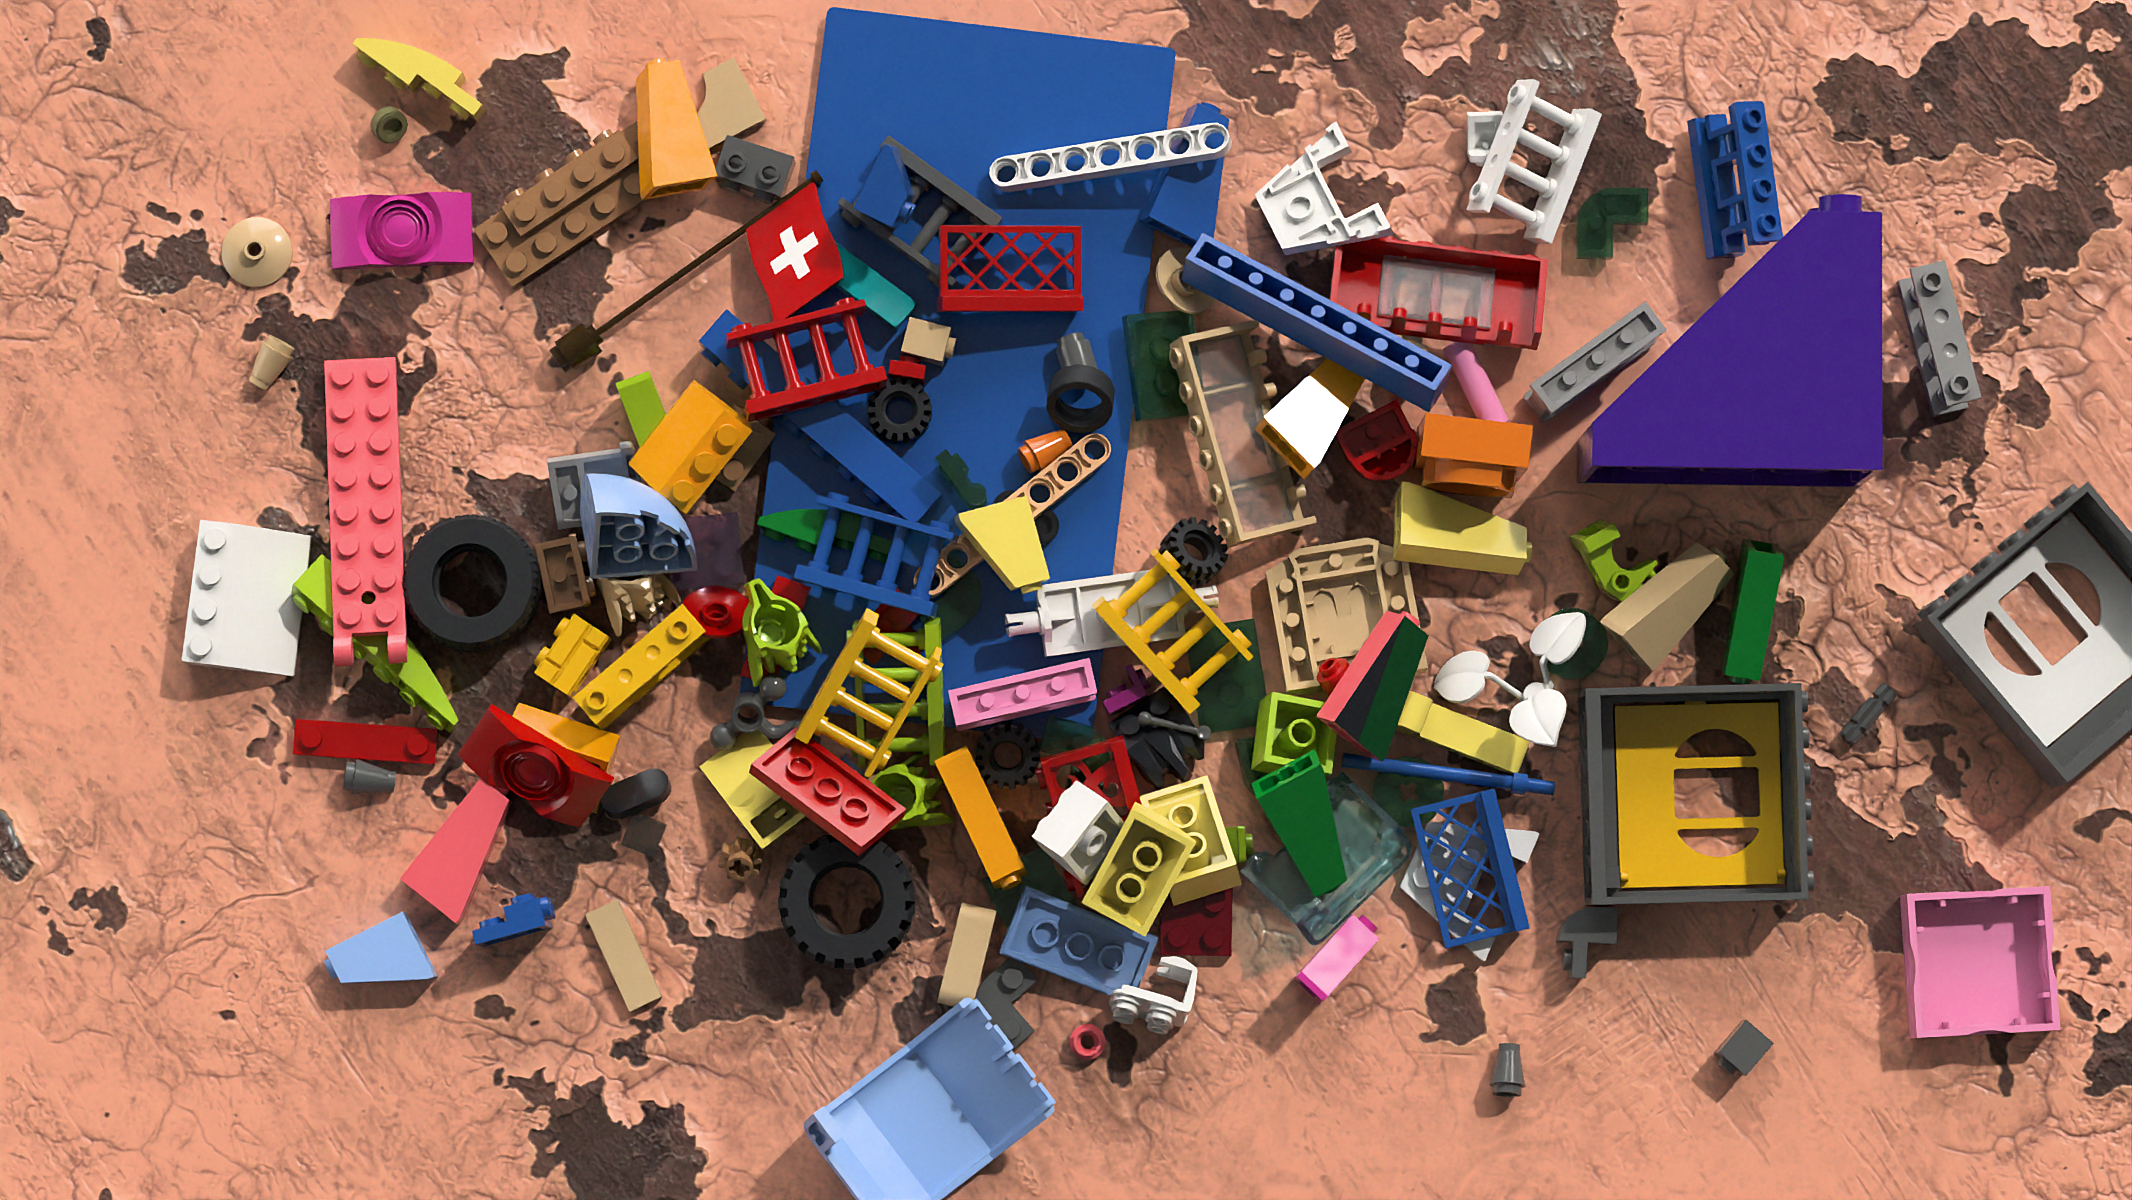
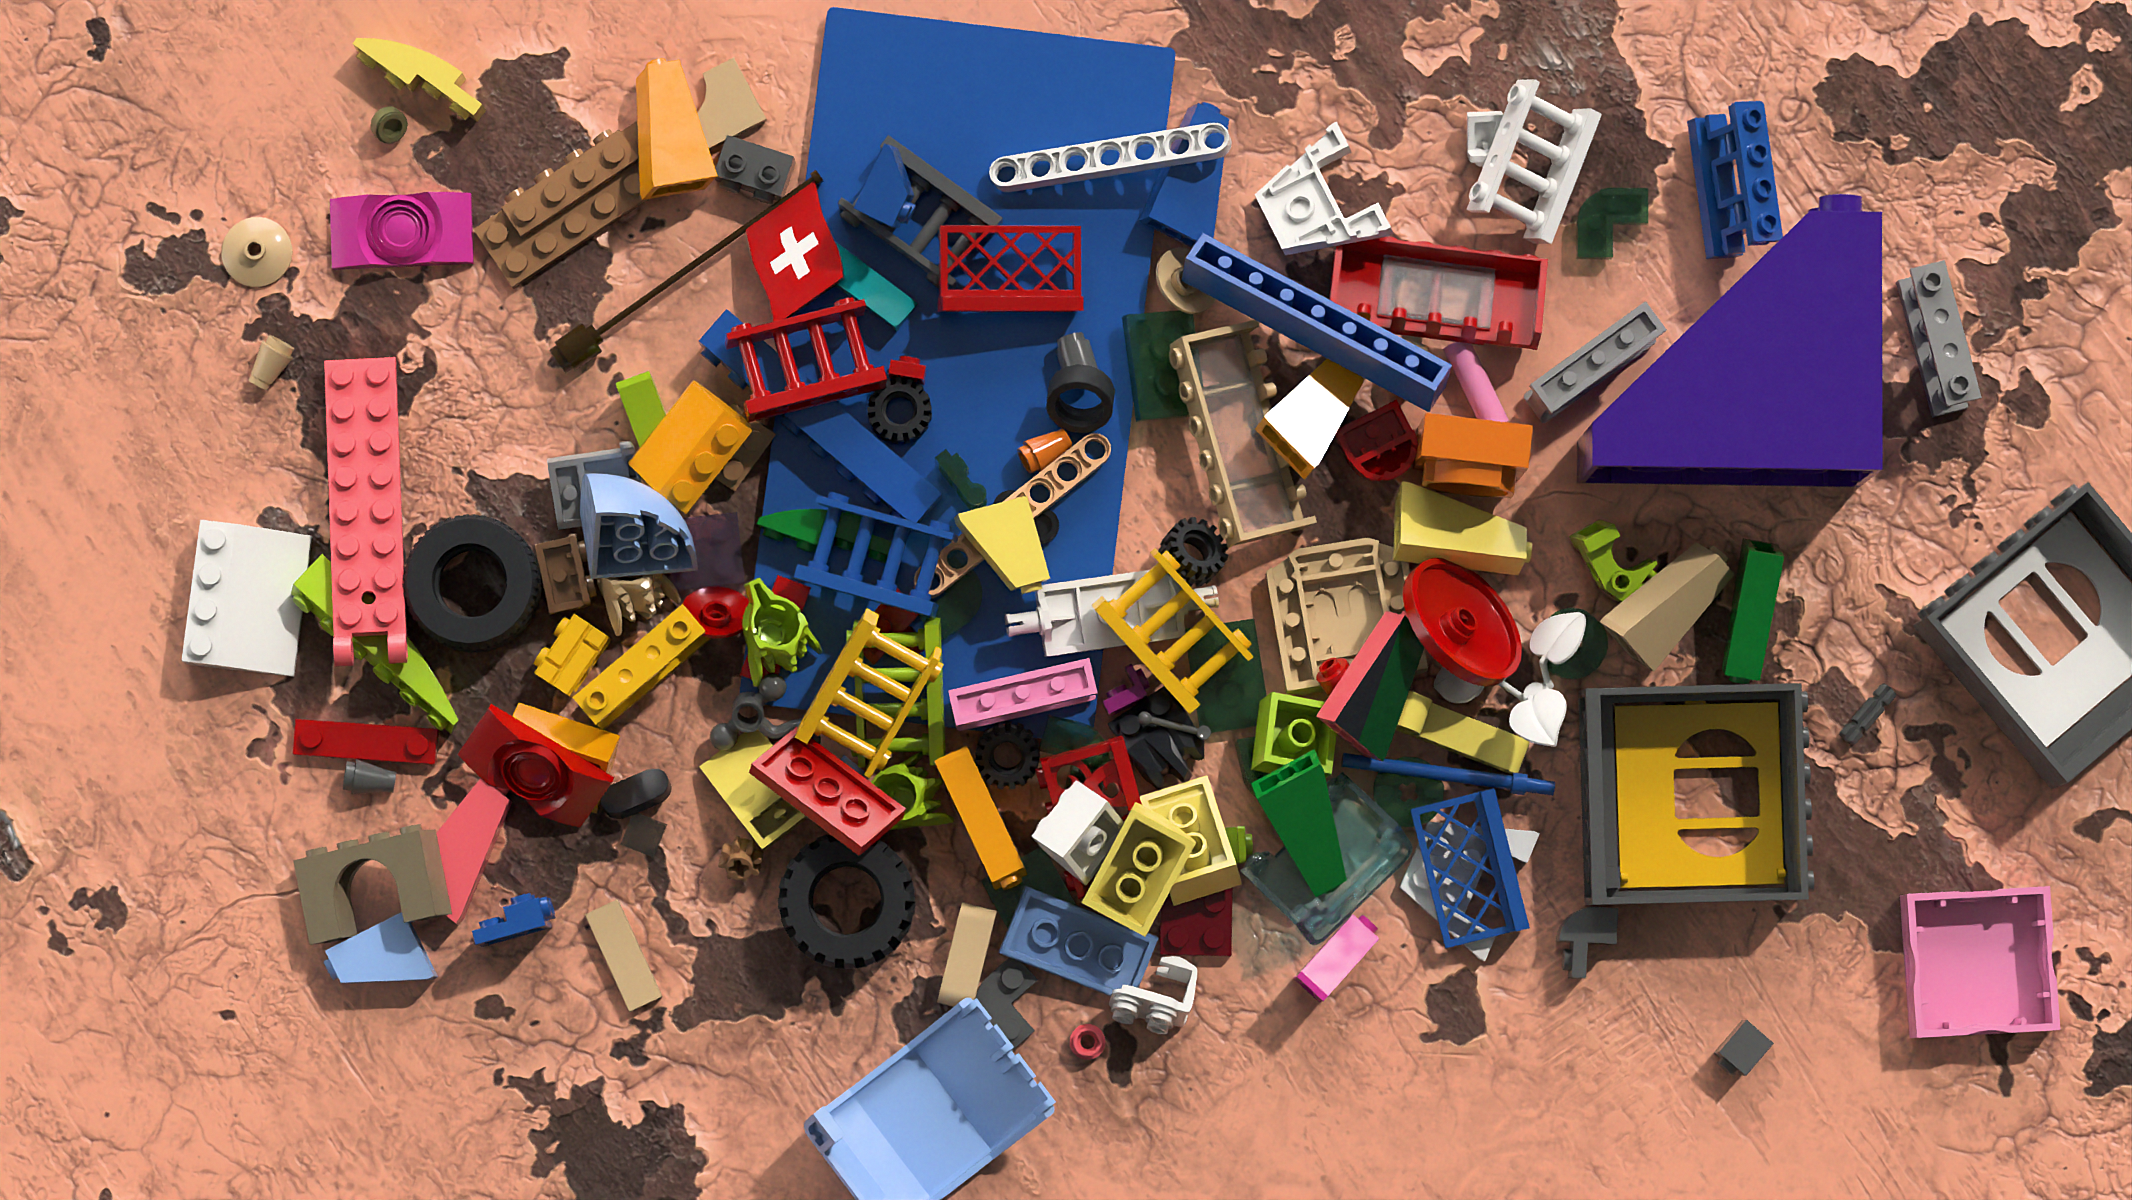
(327, 878): none -> dark tan arch
(928, 341): tan brick -> none
(1462, 622): none -> red dish
(1508, 1072): dark grey cone -> none

